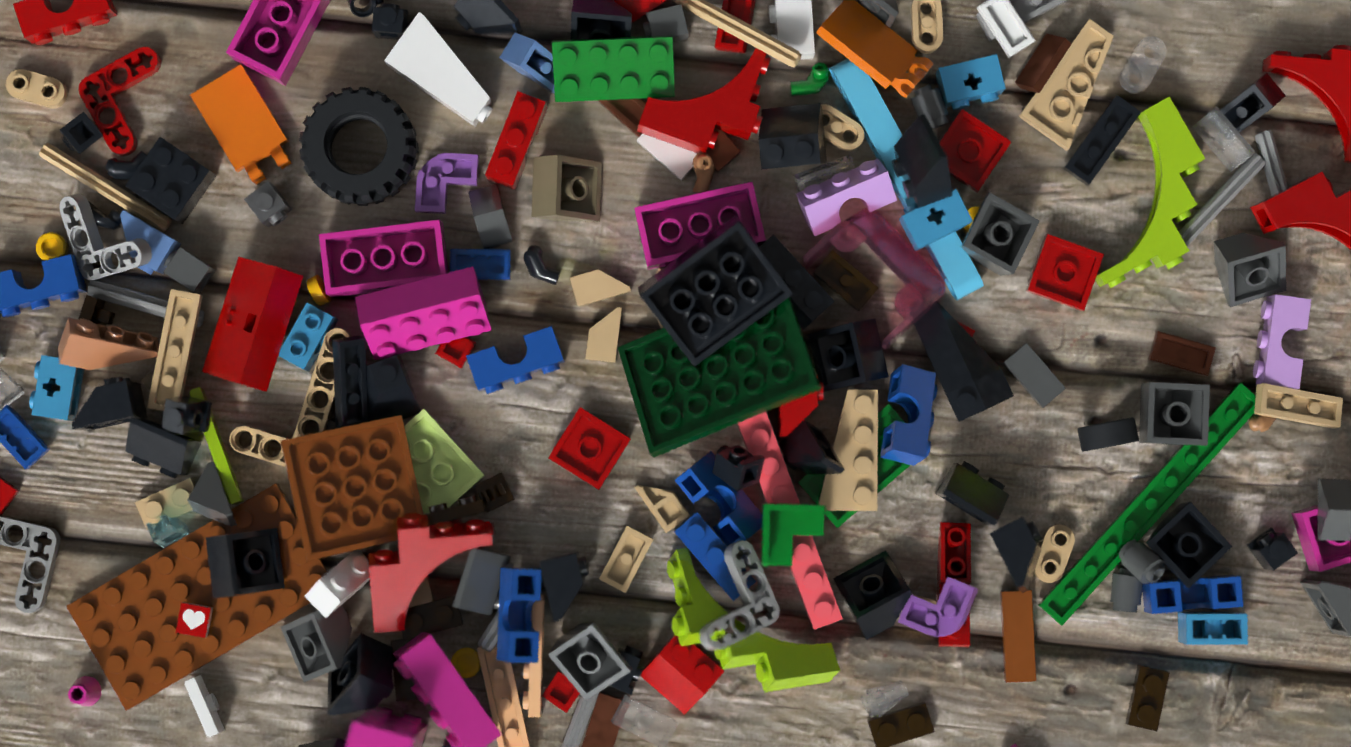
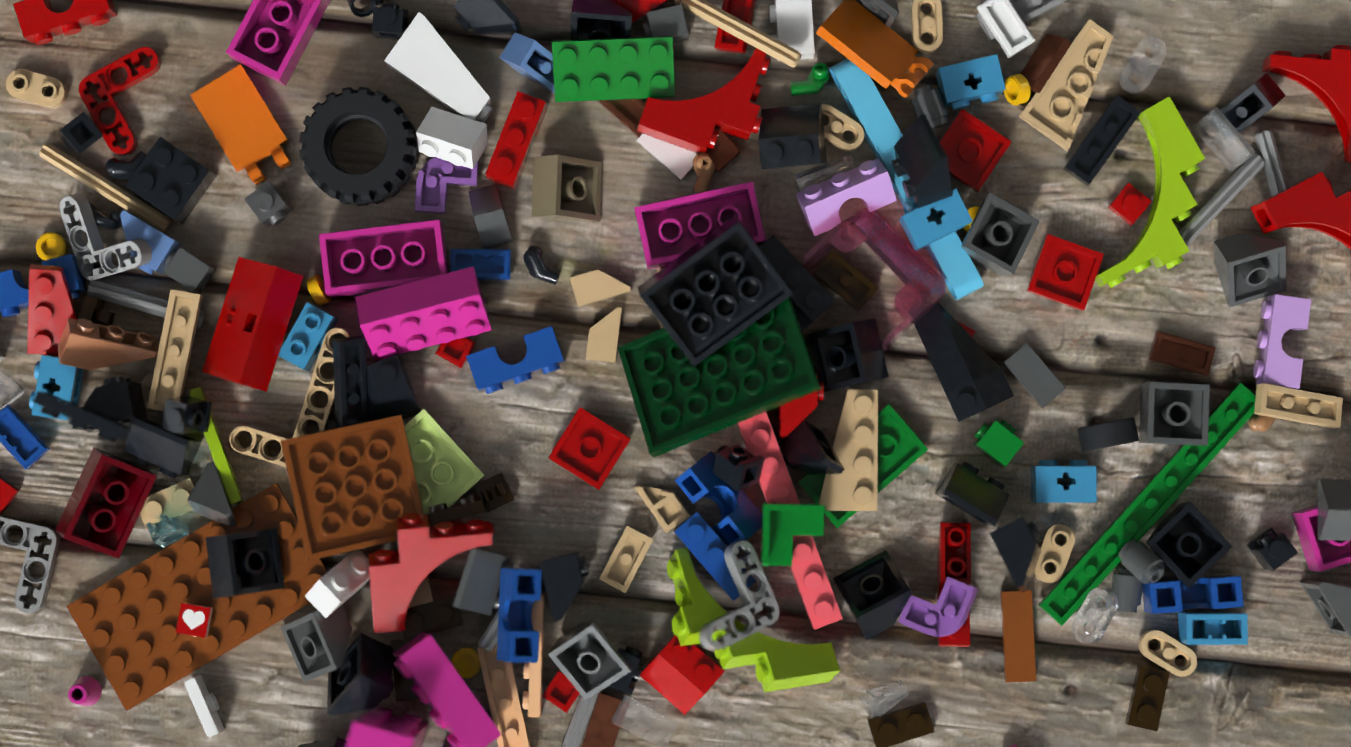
(48, 309): none -> wing
(81, 416): none -> black plate
(105, 503): none -> dark red slope
(452, 137): none -> white brick
(915, 392): blue arch -> none
(998, 441): none -> green brick
(1017, 89): none -> yellow tile
(1081, 487): none -> dark azure brick
(1095, 613): none -> clear plate
(1129, 204): none -> red plate
(1166, 652): none -> tan plate

